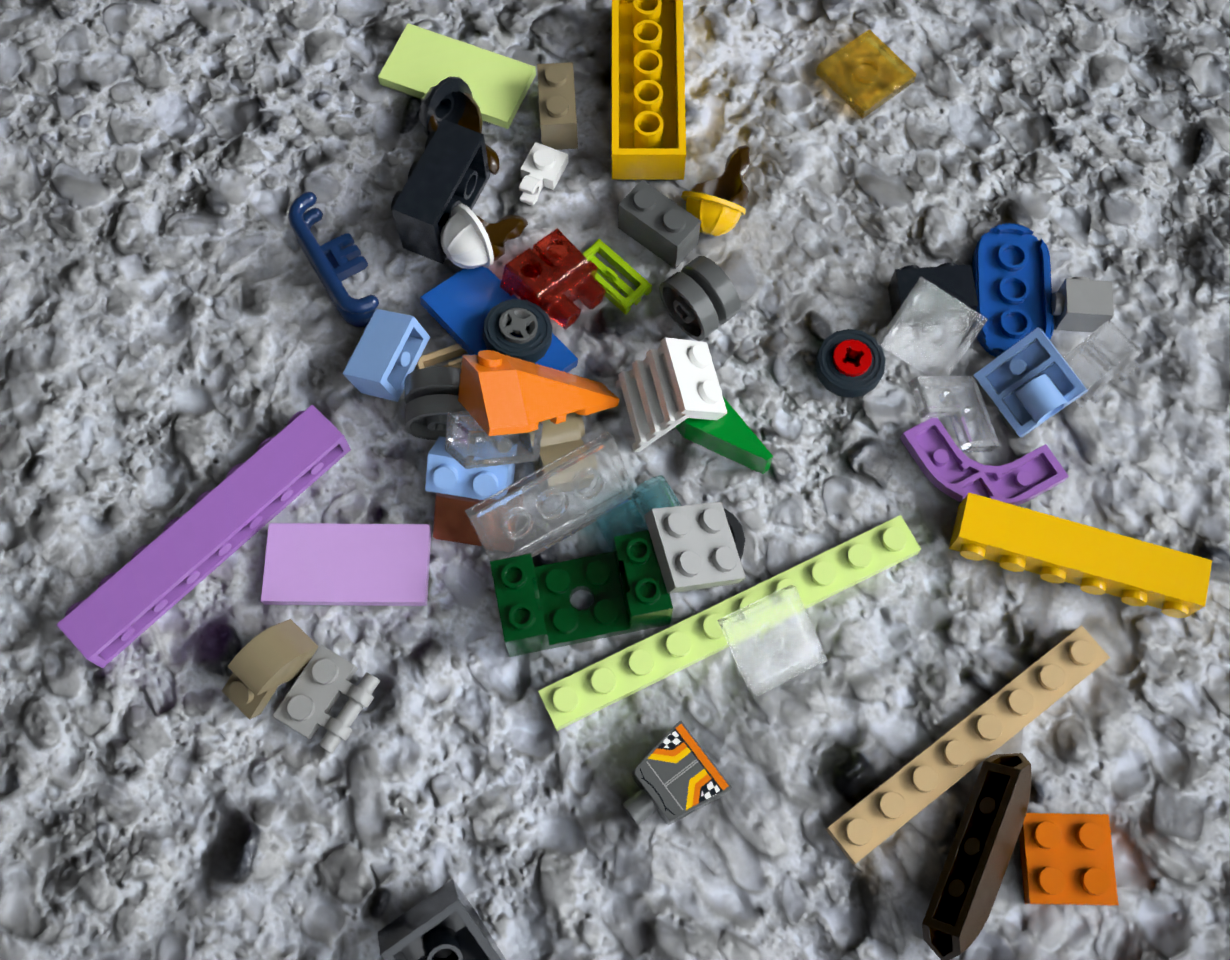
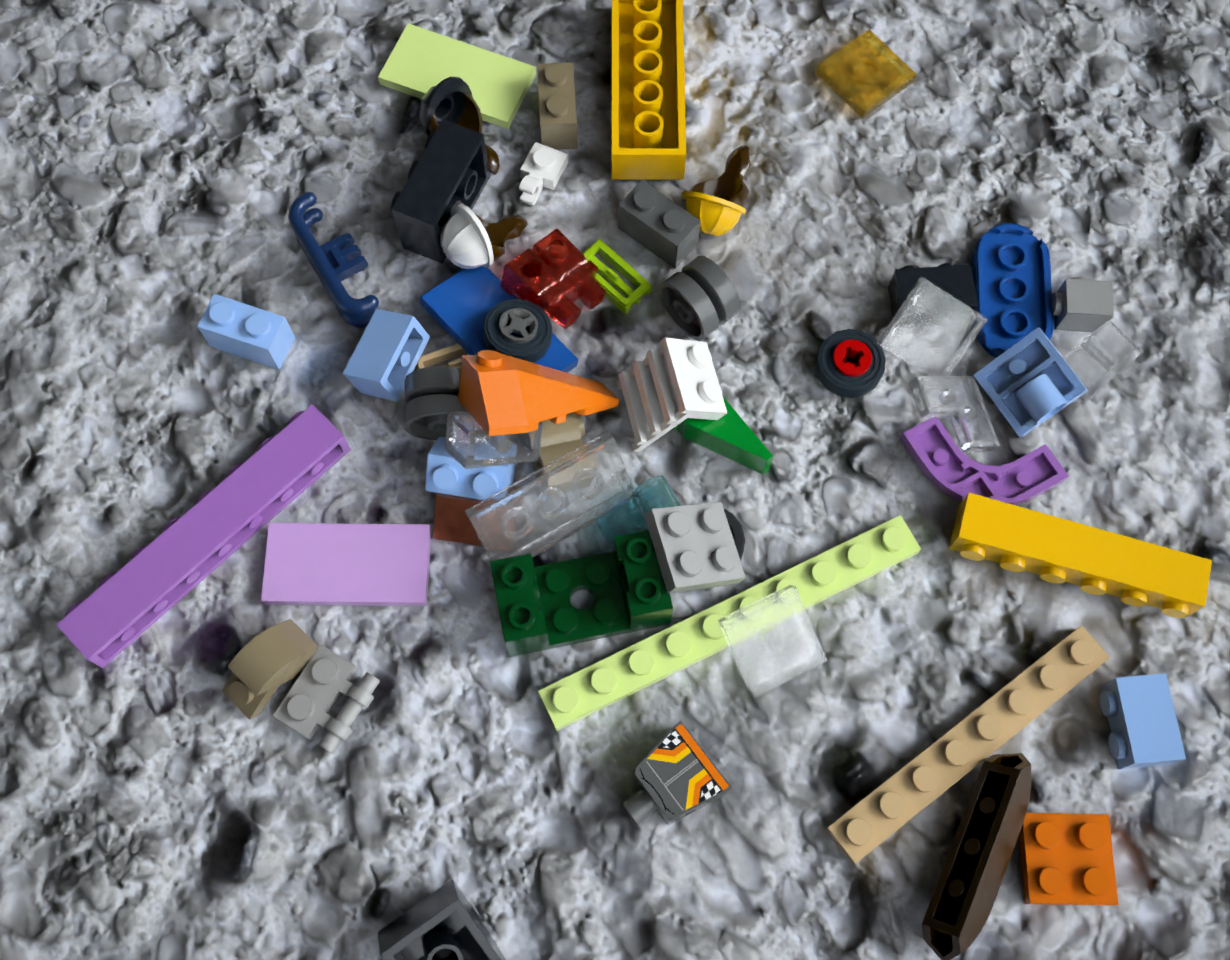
(246, 331): none -> light blue brick
(1141, 721): none -> light blue brick

